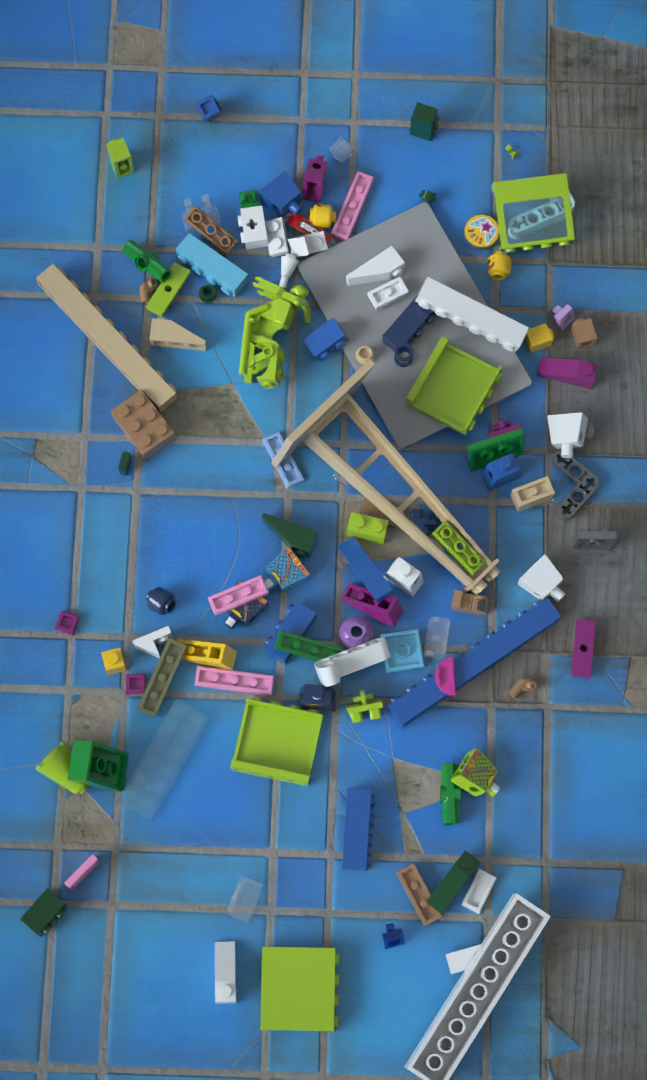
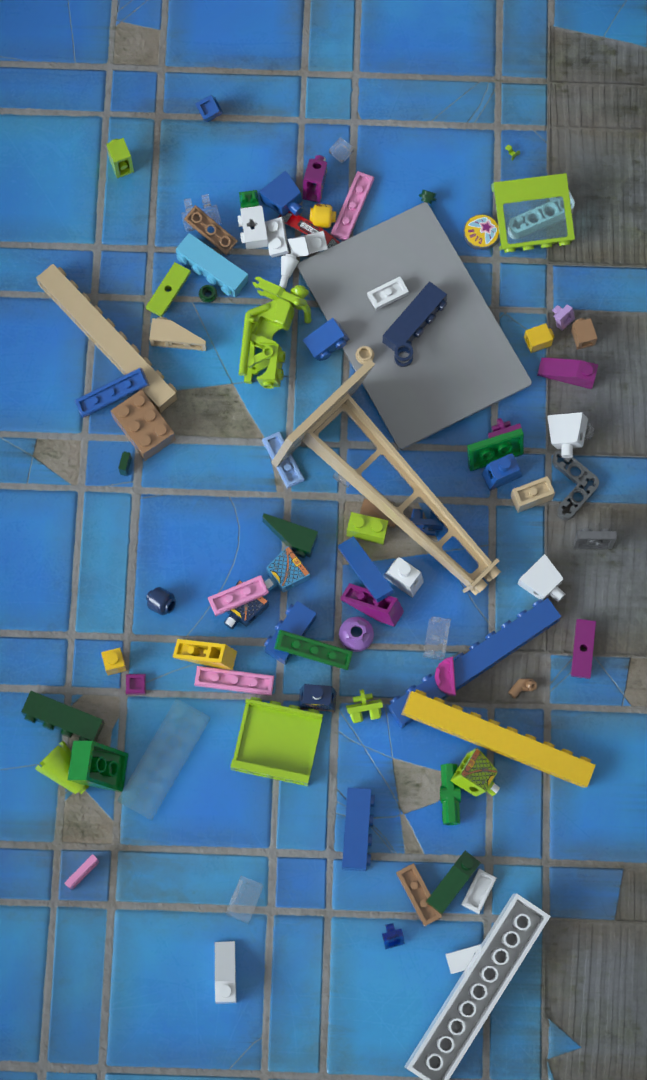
(44, 913): dark green brick -> none
(62, 717): none -> dark green brick
(67, 623): magenta tile -> none
(112, 392): none -> blue tile
(146, 288): medium nougat arm -> none
(147, 261): green piece -> none
(147, 642): white slope -> none
(161, 677): olive plate -> none
(299, 989): lime panel -> none
(351, 660): white beam -> none
(380, 268): white slope -> none
(404, 651): medium azure tile -> none
(424, 121): dark green brick -> none
(449, 539): lime tile -> none
(453, 387): lime panel -> none
(469, 603): medium nougat leg -> none
(471, 314): white brick -> none
(498, 739): none -> yellow brick
(499, 265): yellow head -> none

